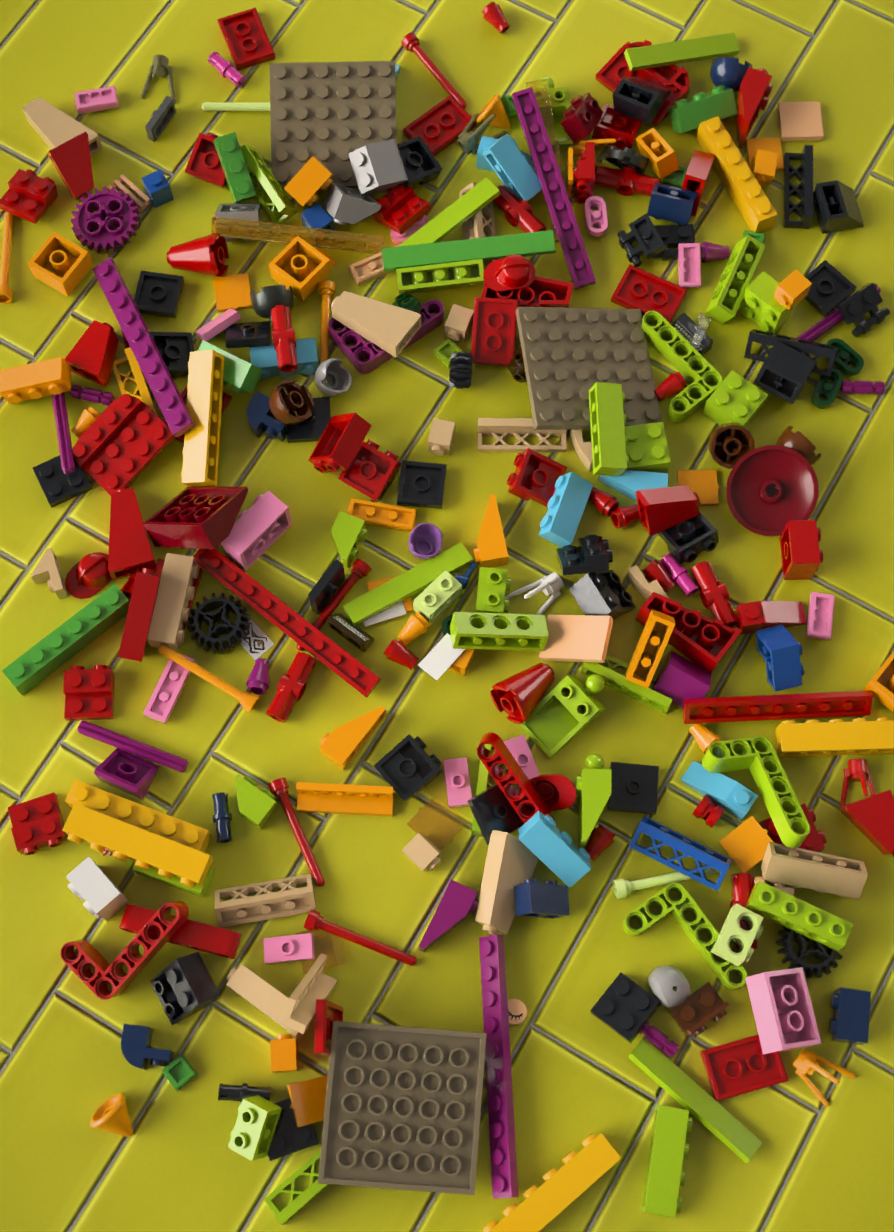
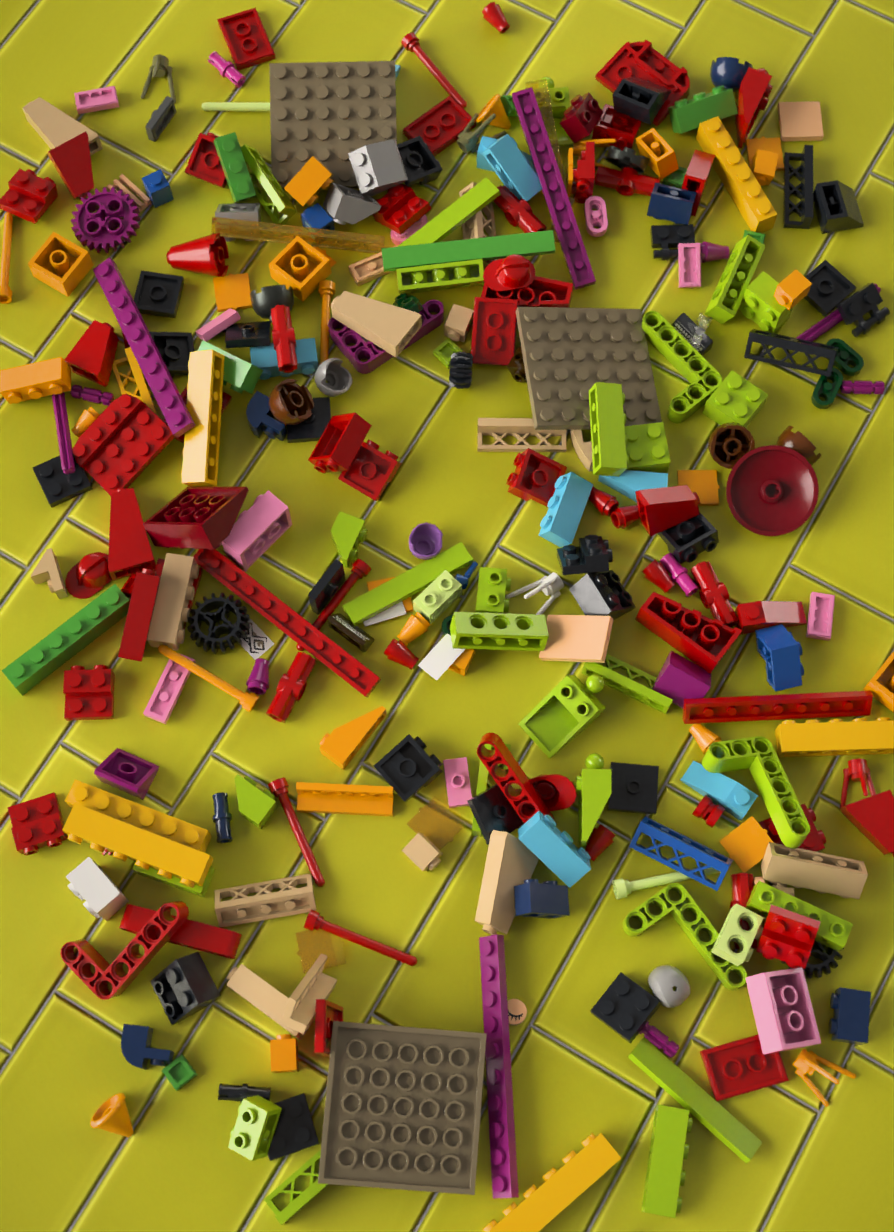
(133, 746): magenta axle -> none
(288, 948): bright pink plate -> none
(308, 1100): light orange piece -> none
(383, 514): light orange tile -> none
(421, 484): black plate -> none
(441, 437): tan brick -> none
(451, 911): magenta slope -> none
(491, 544): light orange slope -> none
(520, 750): bright pink plate -> none
(522, 691): red cone -> none
(641, 585): tan slope -> none
(647, 237): black plate -> none
(648, 293): red tile -> none
(650, 648): light orange brick -> none
(670, 386): red cone -> none
(681, 51): lime tile -> none
(698, 1010): reddish brown bracket -> none
(785, 372): black slope -> none
(788, 937): none -> red plate
(800, 549): red brick -> none

